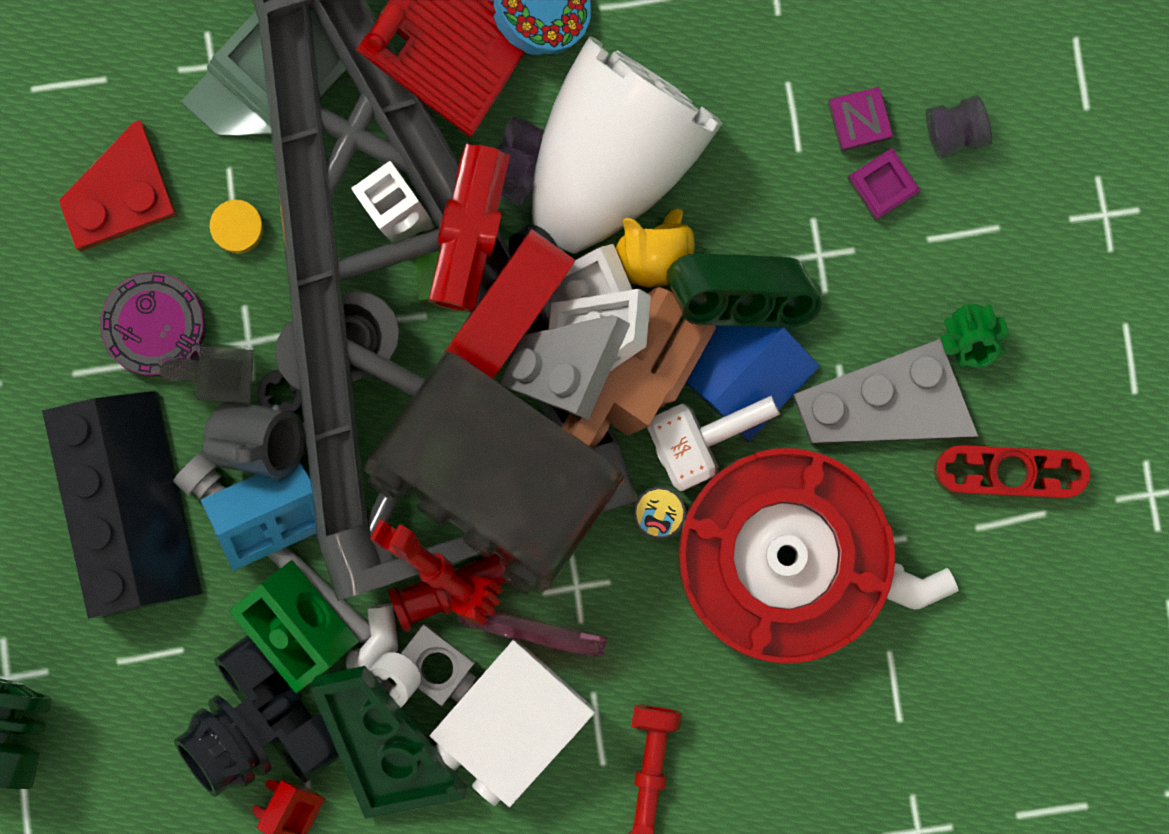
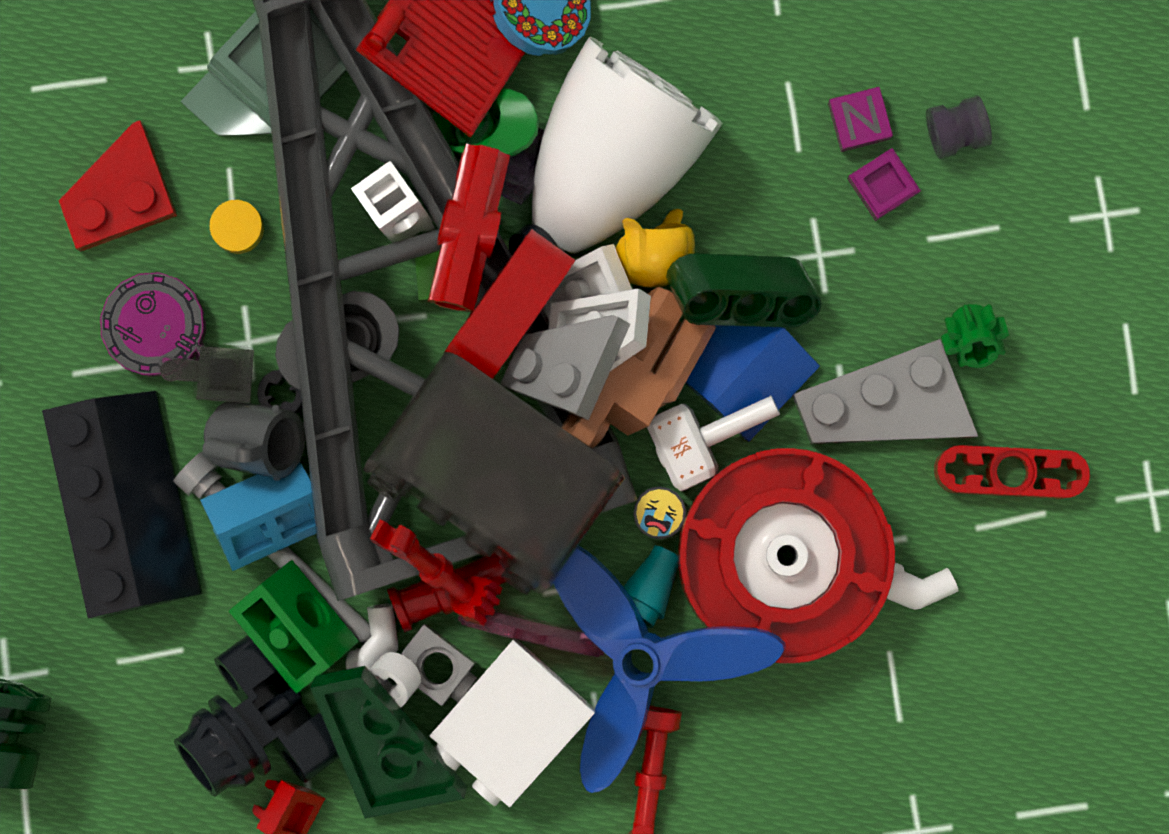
(507, 126): none -> green cap
(616, 626): none -> blue piece
(653, 584): none -> teal cone

